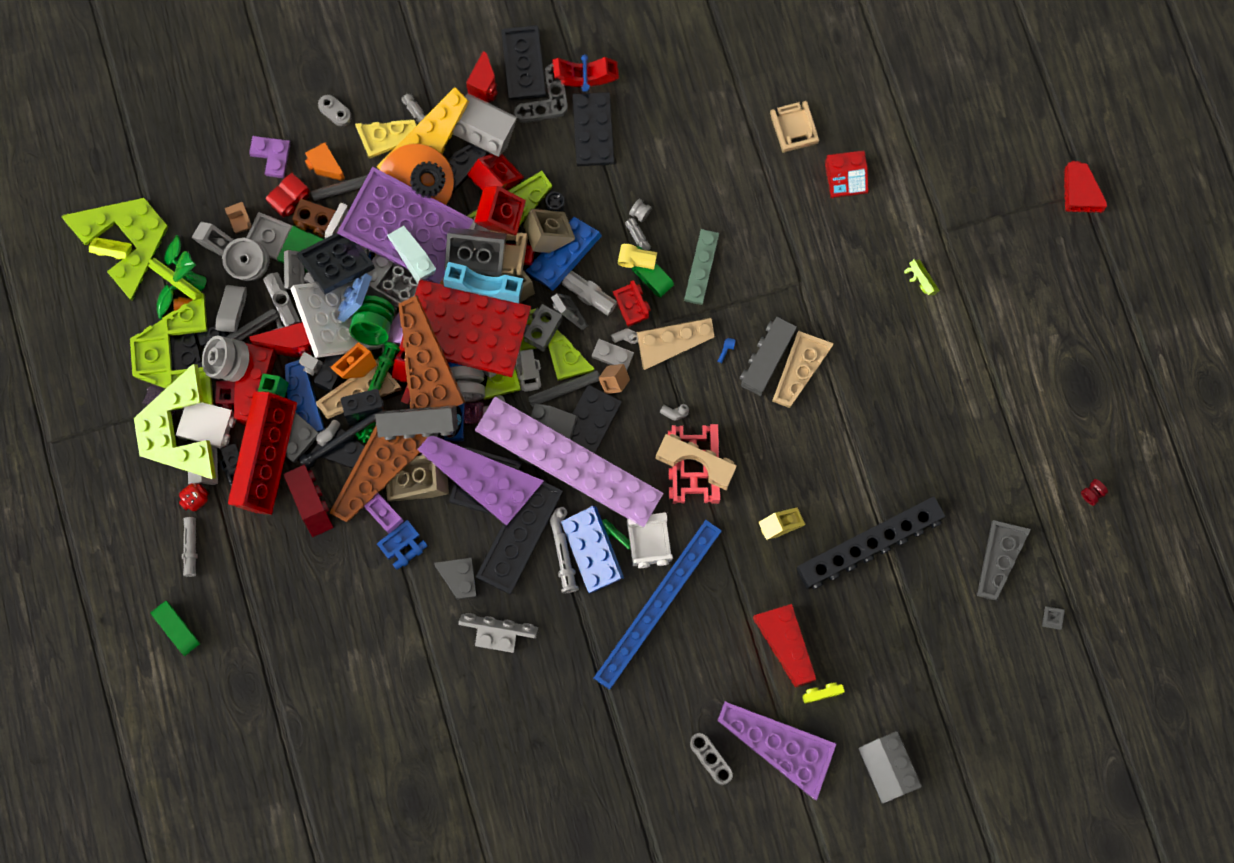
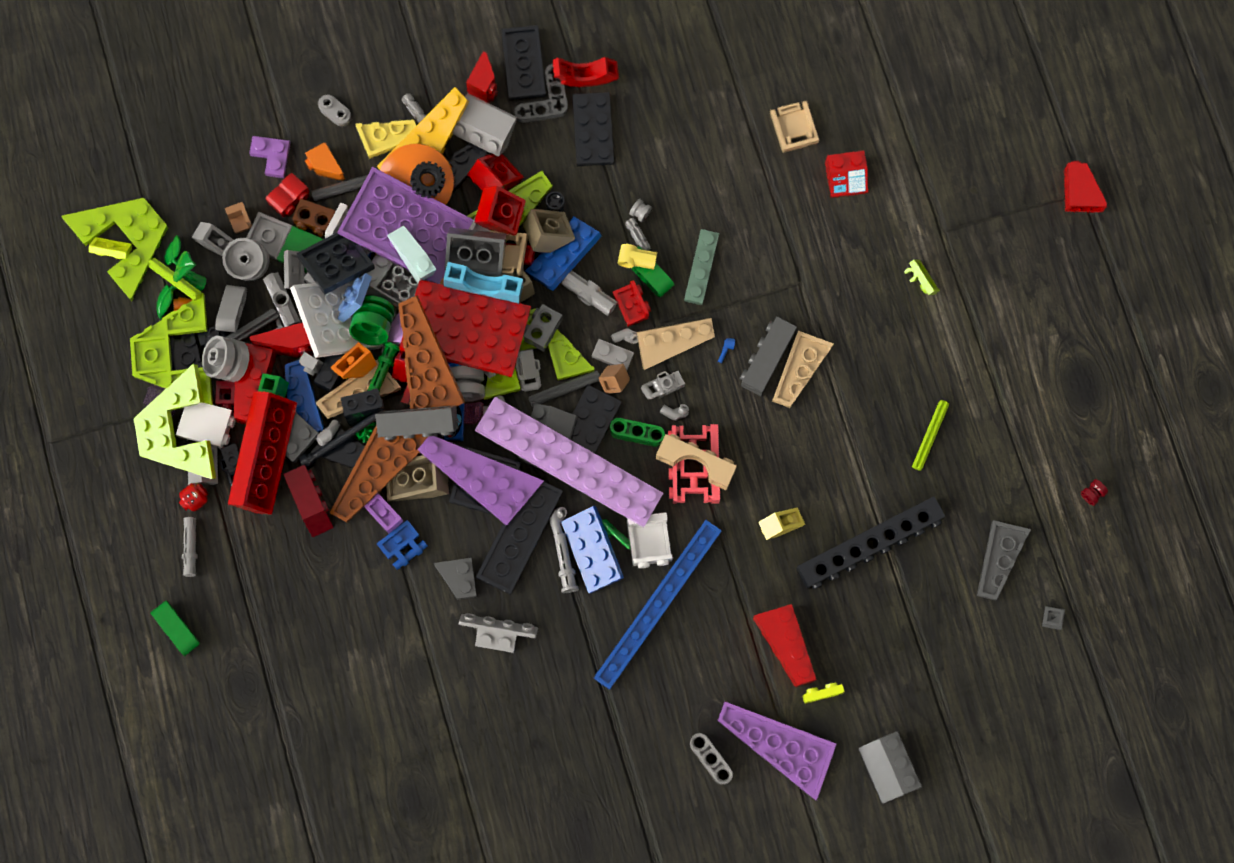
(565, 305): dark grey wing -> none
(585, 87): blue hinge -> none
(630, 425): none -> green beam
(664, 385): none -> light grey piece
(930, 435): none -> lime axle

